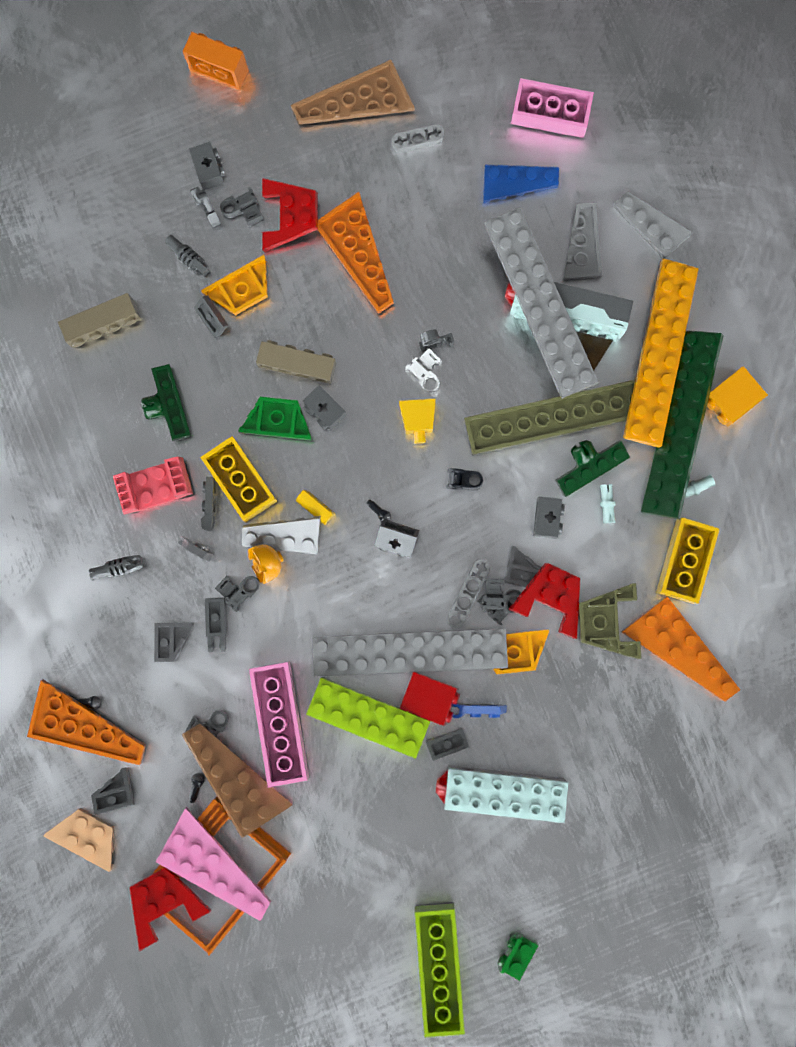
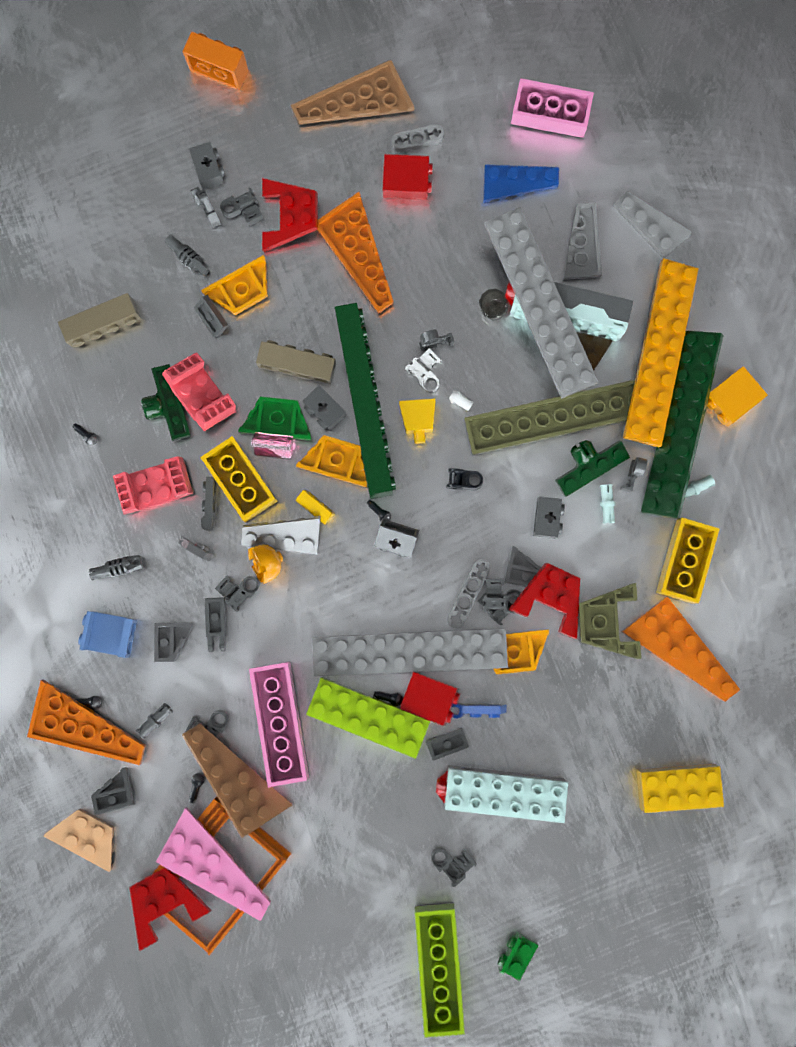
(89, 437): none -> black piece
(107, 634): none -> medium blue panel
(154, 720): none -> dark grey pin
(198, 392): none -> coral plate
(272, 445): none -> clear pink panel
(336, 460): none -> light orange wing
(363, 397): none -> dark green brick
(395, 698): none -> black piece
(406, 176): none -> red brick
(457, 867): none -> dark grey piece
(461, 400): none -> white pin
(493, 304): none -> clear smoke hair
(636, 470): none -> dark grey piece
(680, 788): none -> yellow brick

